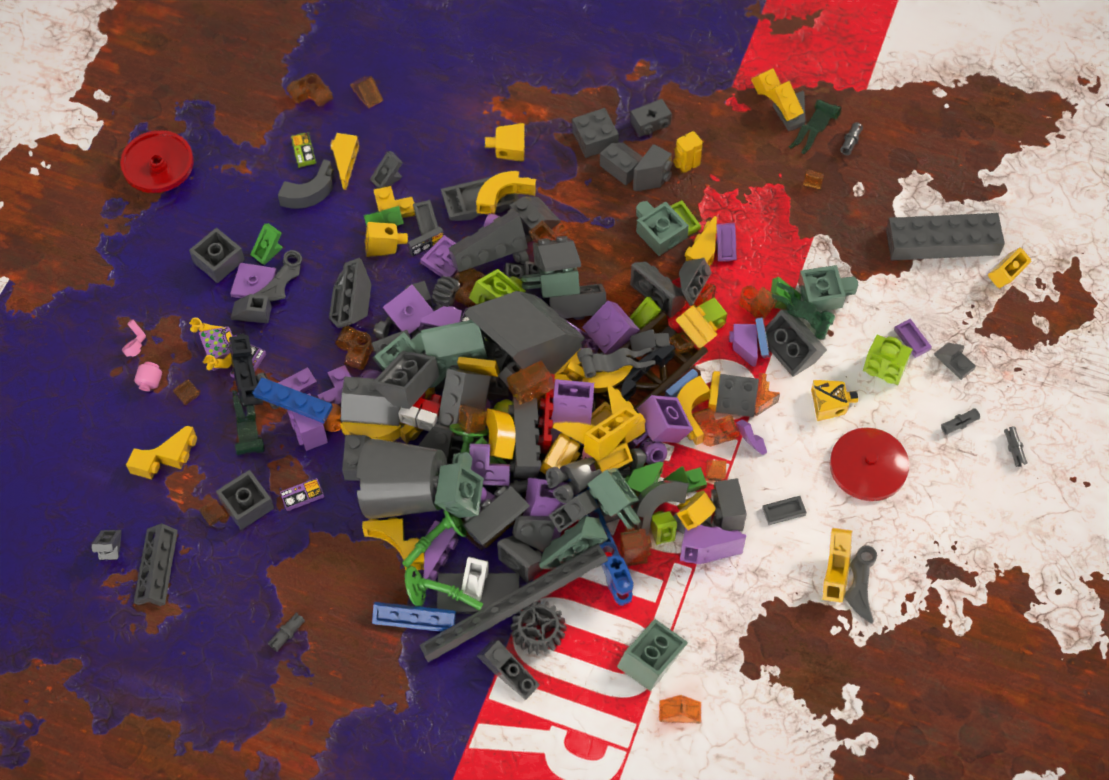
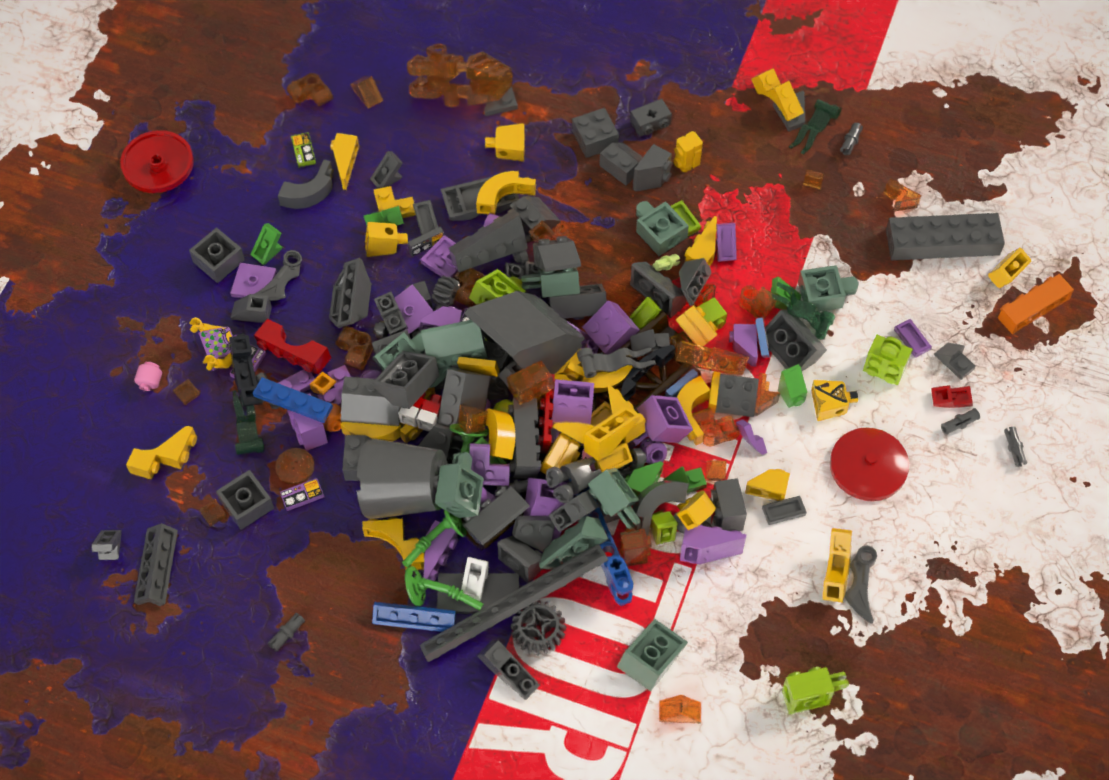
(133, 347): bright pink plate -> none
(303, 468): none -> clear orange plate
(310, 356): none -> red arch
(322, 383): none -> light orange slope
(391, 313): none -> dark grey slope
(487, 77): none -> clear orange piece
(505, 104): none -> dark grey wing
(666, 262): none -> yellowish green axle
(711, 359): none -> clear orange slope
(769, 485): none -> yellow slope
(792, 386): none -> bright green slope
(811, 689): none -> lime brick
(904, 196): none -> clear orange slope
(952, 397): none -> red slope
(1035, 303): none -> orange brick

